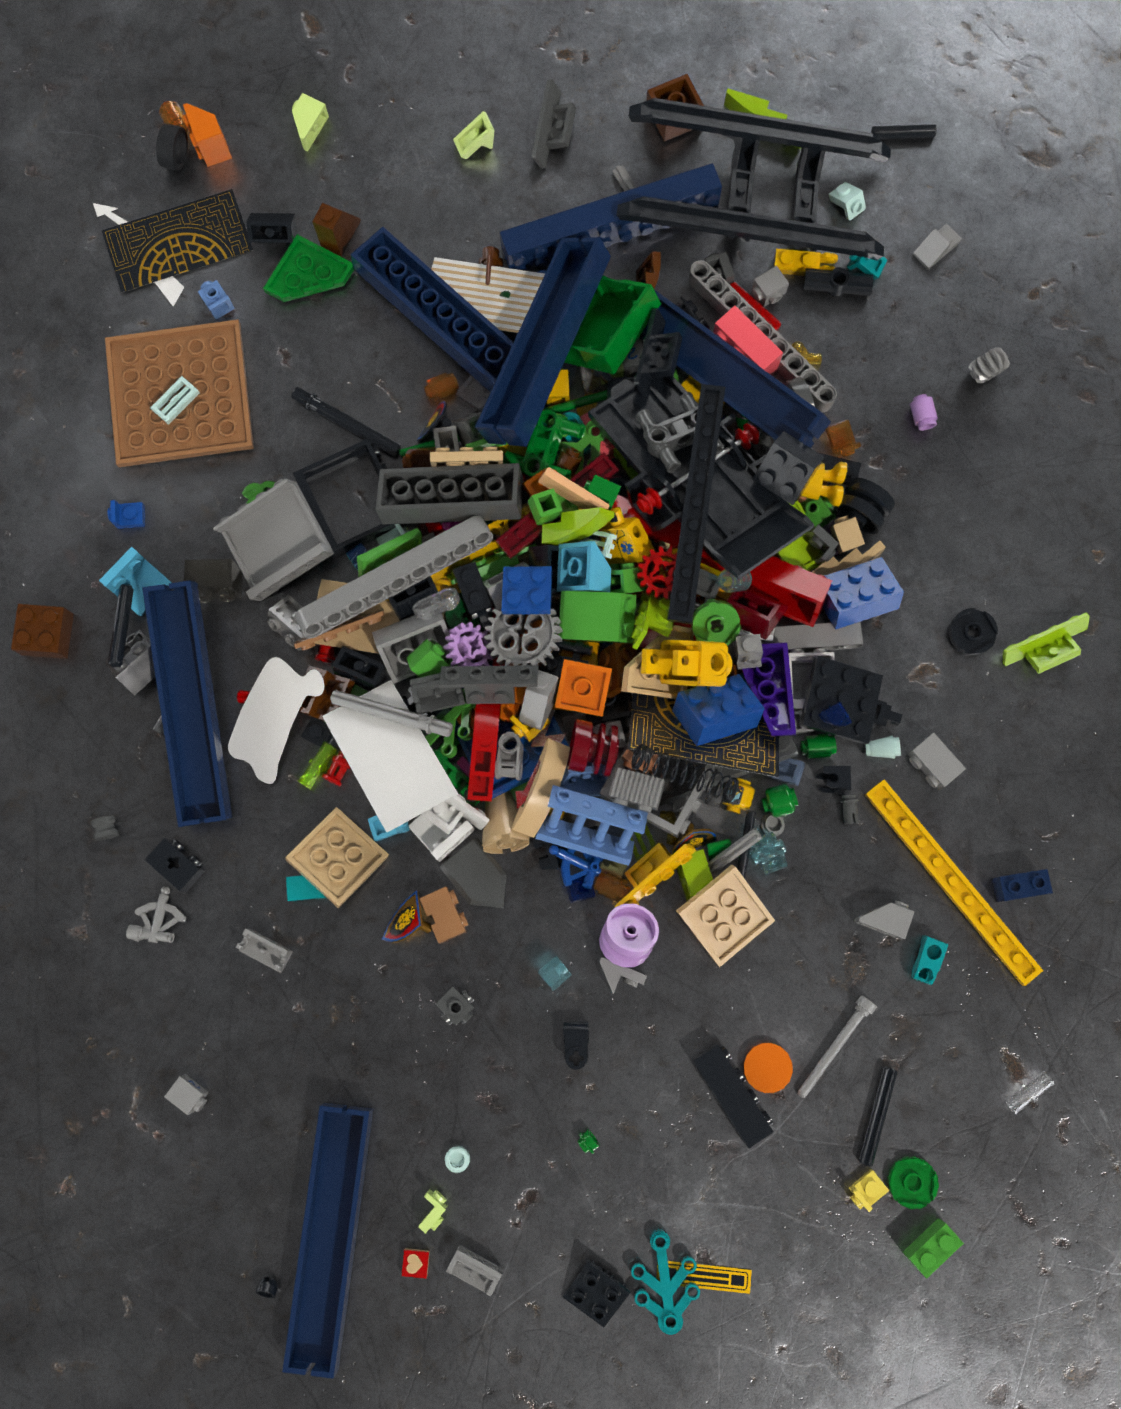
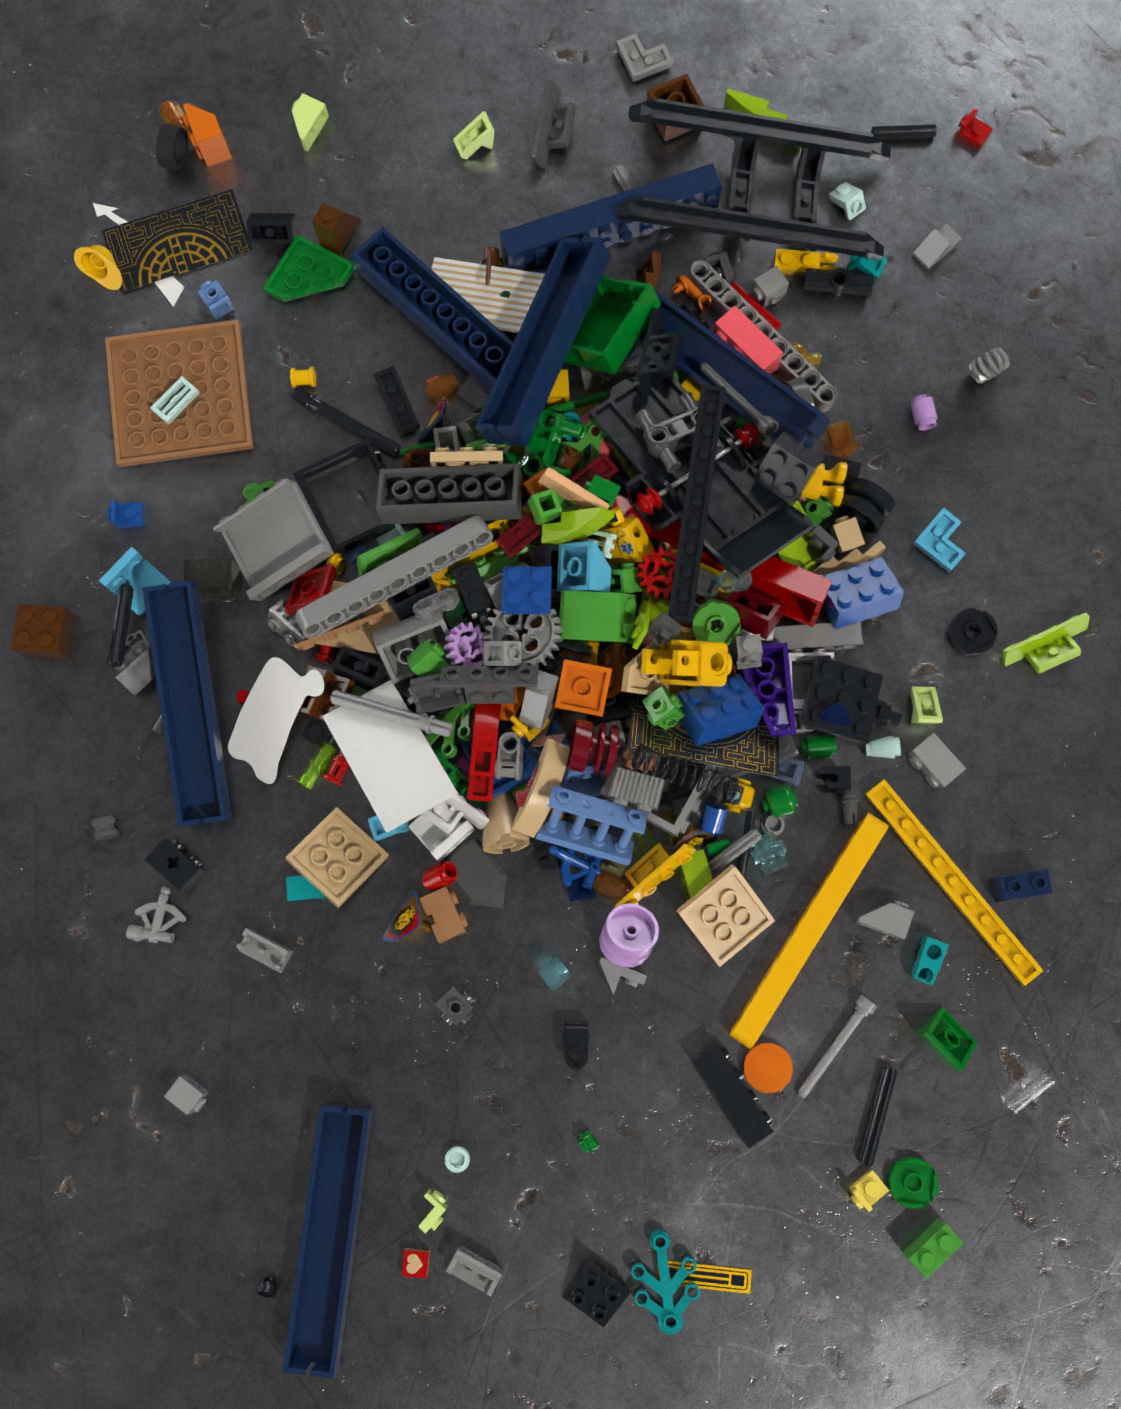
(99, 264): none -> yellow piece
(303, 377): none -> yellow bush
(310, 587): none -> red tile
(338, 562): none -> yellow plate
(396, 400): none -> black plate
(439, 876): none -> red brick
(502, 653): none -> light grey bracket
(524, 458): none -> clear light blue piece
(641, 62): none -> light grey plate
(663, 629): none -> dark grey tile
(663, 708): none -> bright green brick
(688, 287): none -> orange piece
(713, 817): none -> blue piece
(766, 424): none -> dark grey piece
(808, 930): none -> yellow beam
(925, 706): none -> yellowish green slope
(935, 540): none -> medium azure plate
(947, 1039): none -> green slope
(973, 130): none -> red bracket

